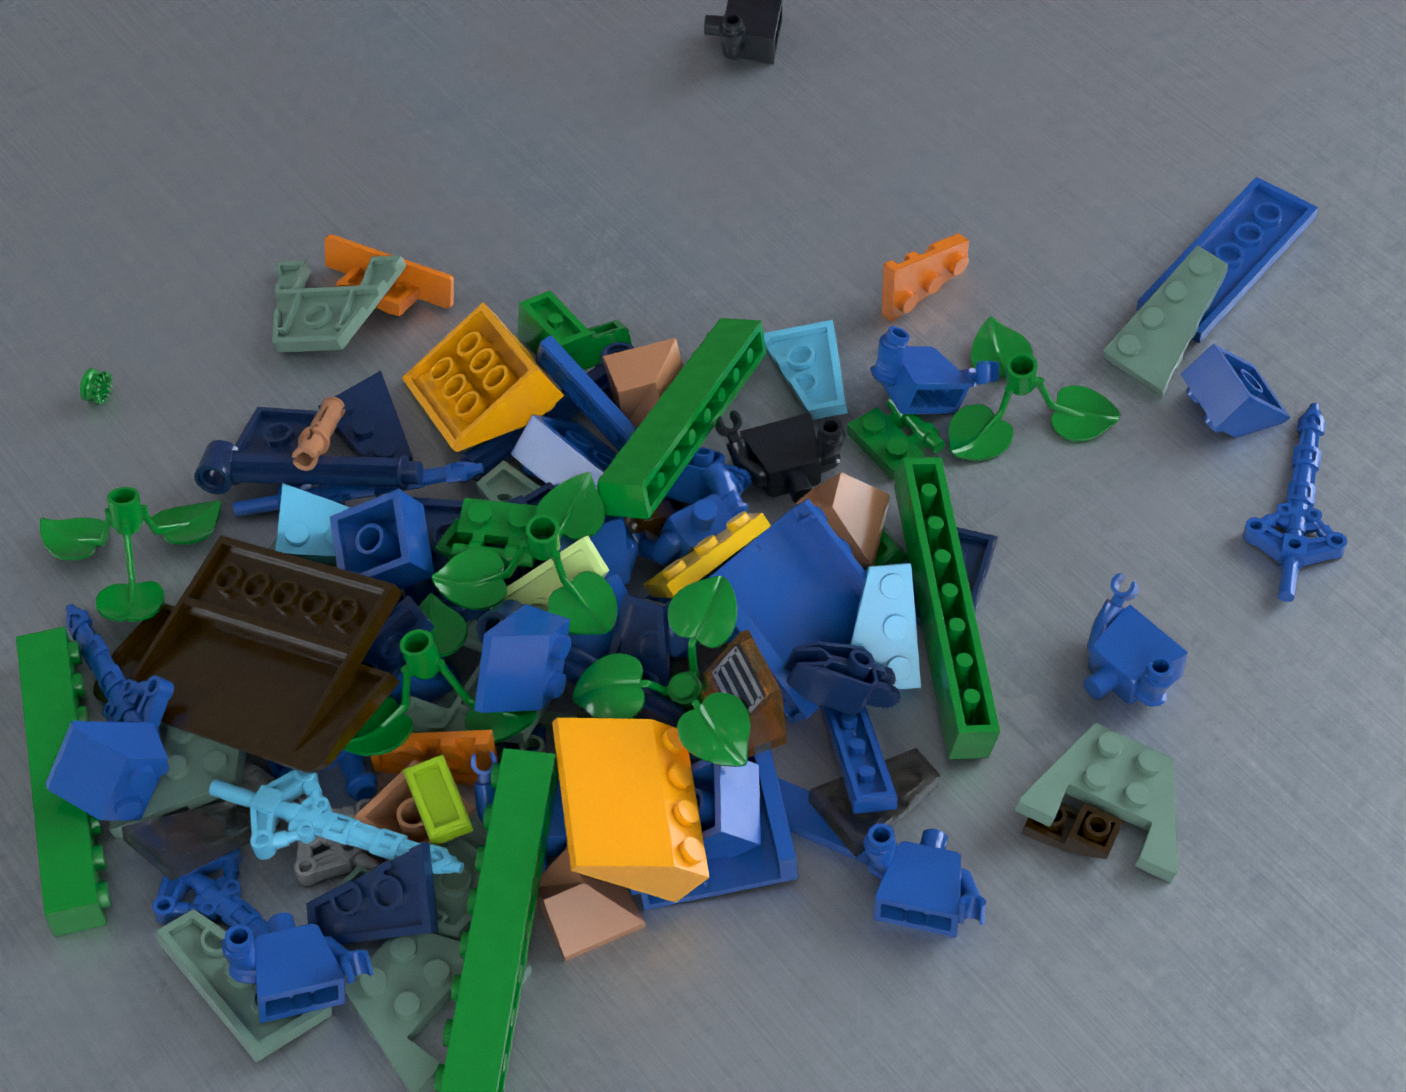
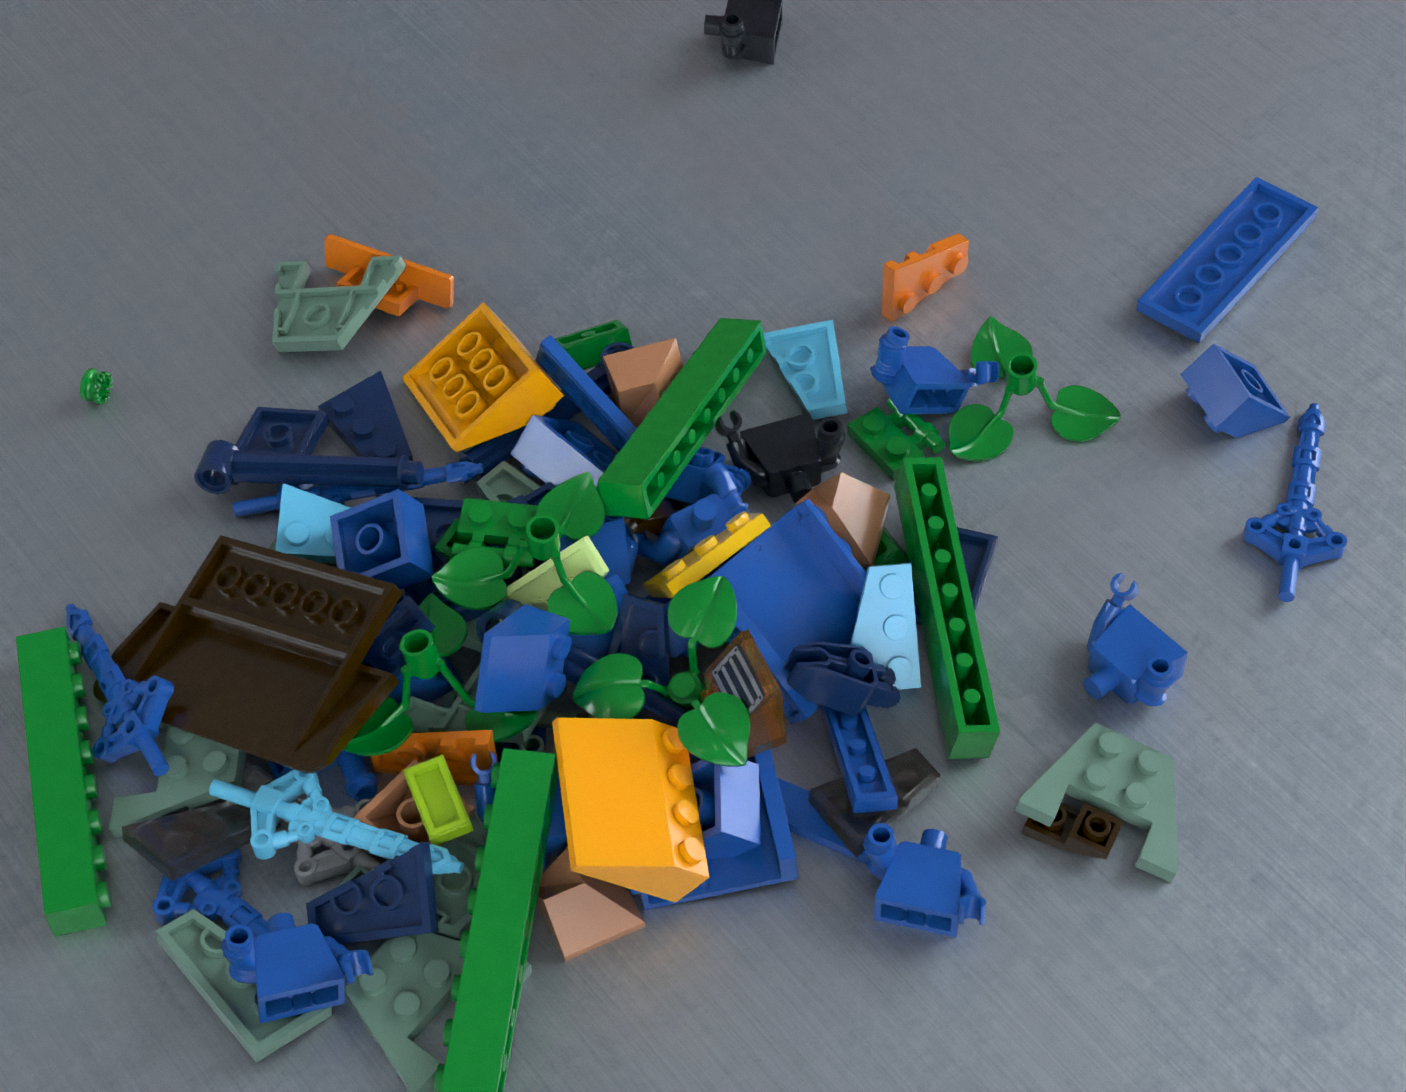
(80, 537): green plant -> none
(108, 768): blue slope -> none
(316, 439): nougat pin -> none
(548, 316): green panel -> none
(1159, 333): sand green wing -> none

